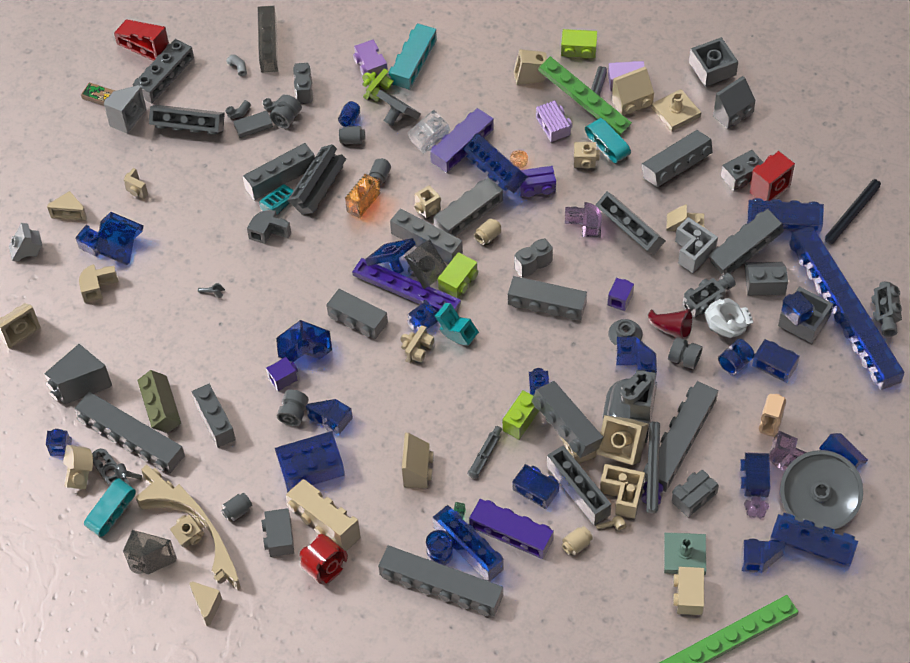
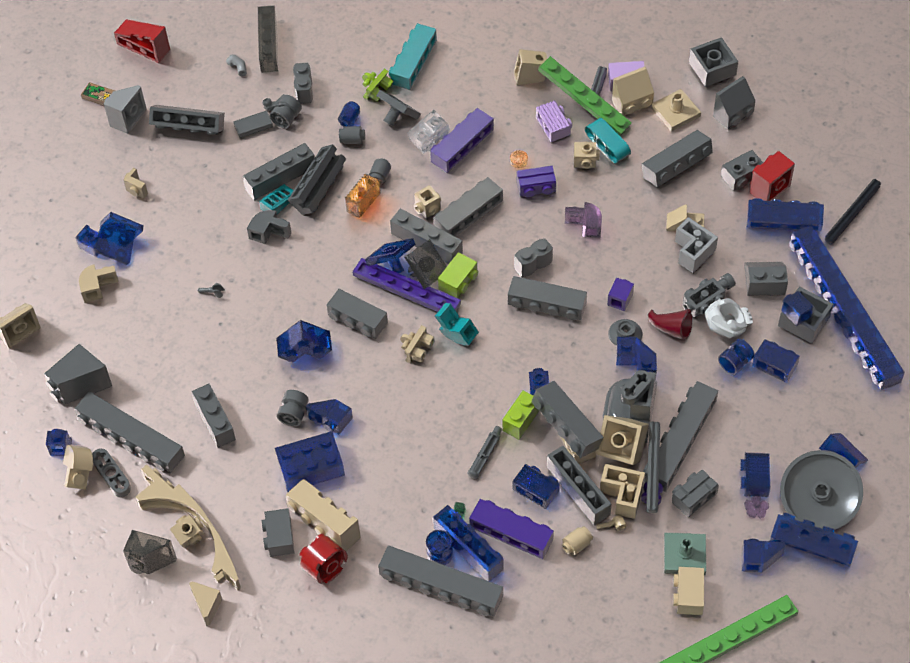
(25, 243): light grey brick -> none
(67, 208): tan slope -> none
(109, 507): teal beam -> none
(122, 472): dark grey hand -> none
(159, 401): olive brick -> none
(164, 70): dark grey brick -> none
(236, 506): dark grey brick -> none
(239, 112): dark grey arm -> none
(282, 373): dark purple brick -> none
(368, 58): medium lavender brick -> none
(416, 462): tan slope -> none
(422, 315): clear blue brick -> none
(487, 231): tan brick -> none
(494, 162): clear blue brick -> none
(579, 43): lime brick -> none
(630, 223): dark grey brick -> none
(685, 353): dark grey wheel -> none
(746, 242): dark grey brick -> none
(772, 414): light nougat brick -> none
(784, 450): clear purple brick -> none
(888, 307): dark grey brick -> none

